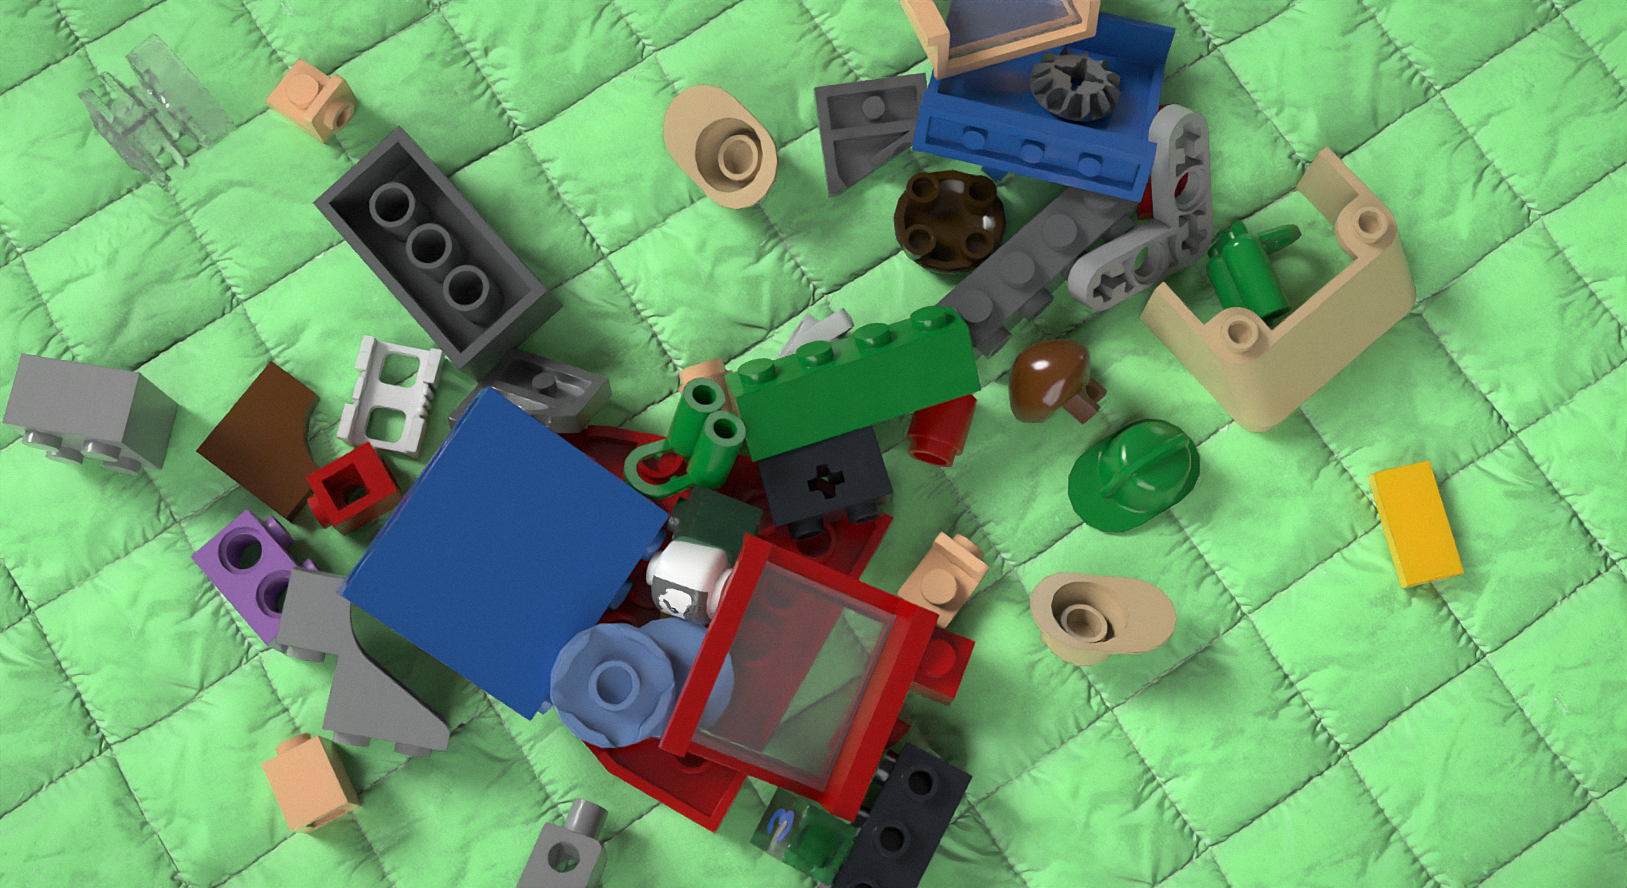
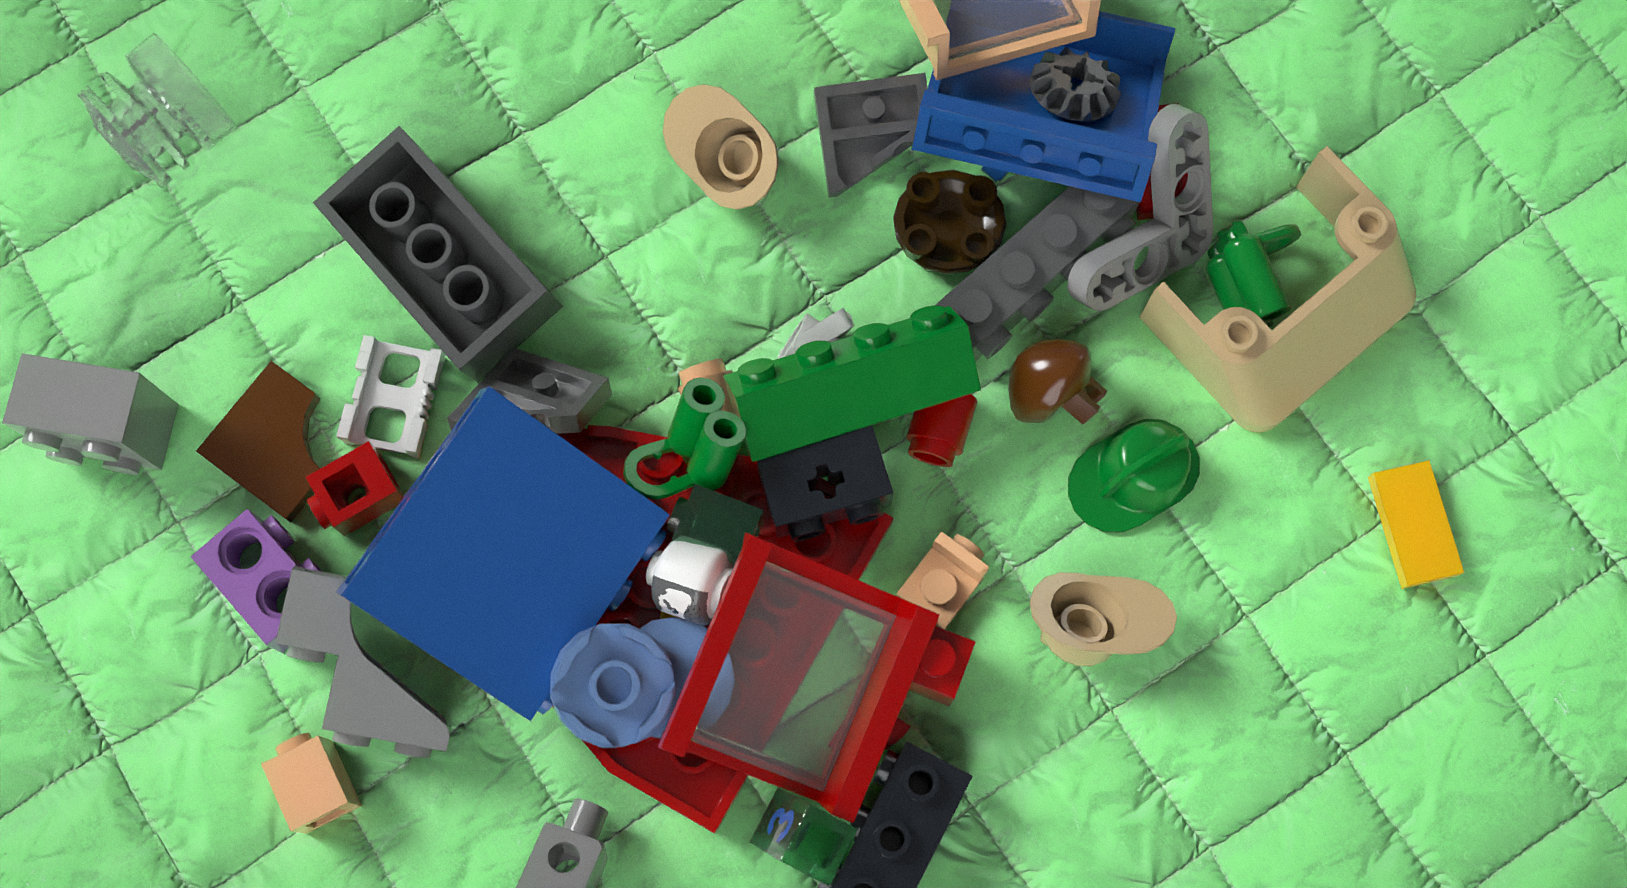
(313, 100): light nougat bracket -> none

